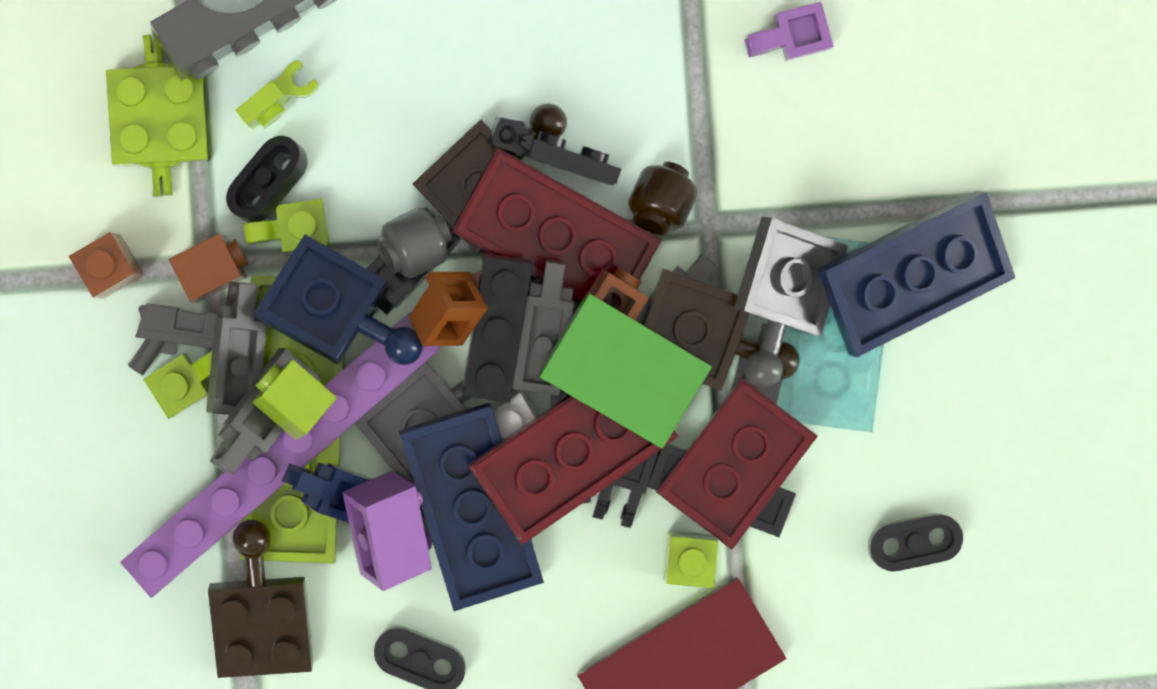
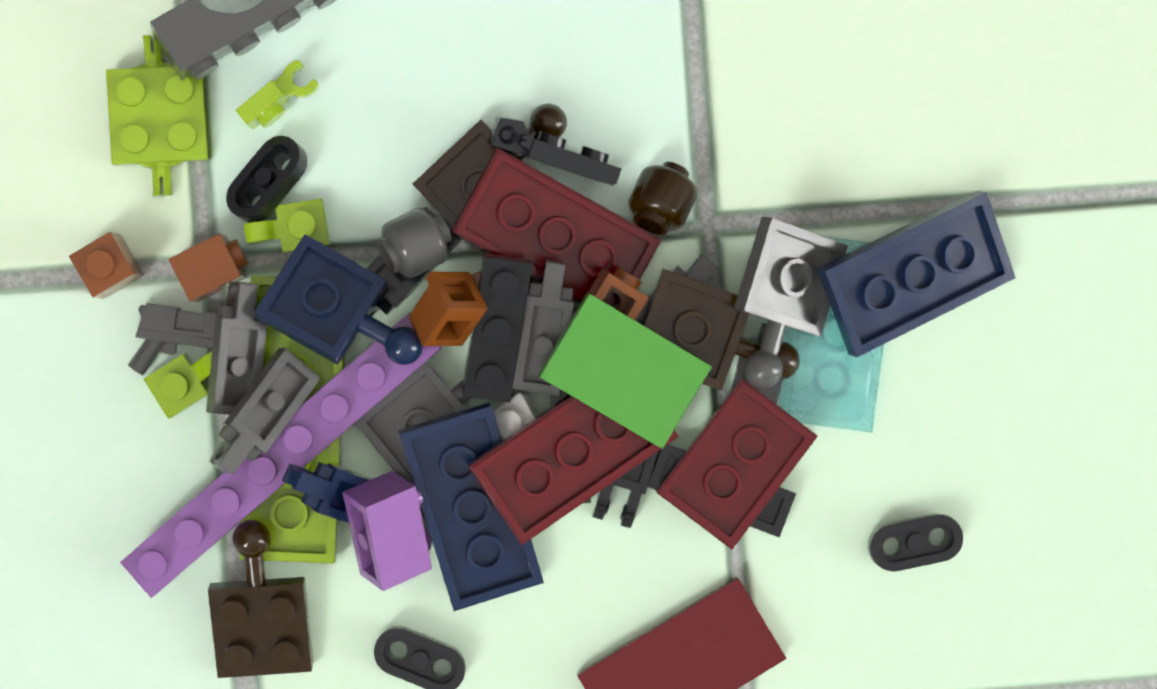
(292, 398): lime brick -> none
(690, 560): lime brick -> none
(797, 31): medium lavender plate -> none

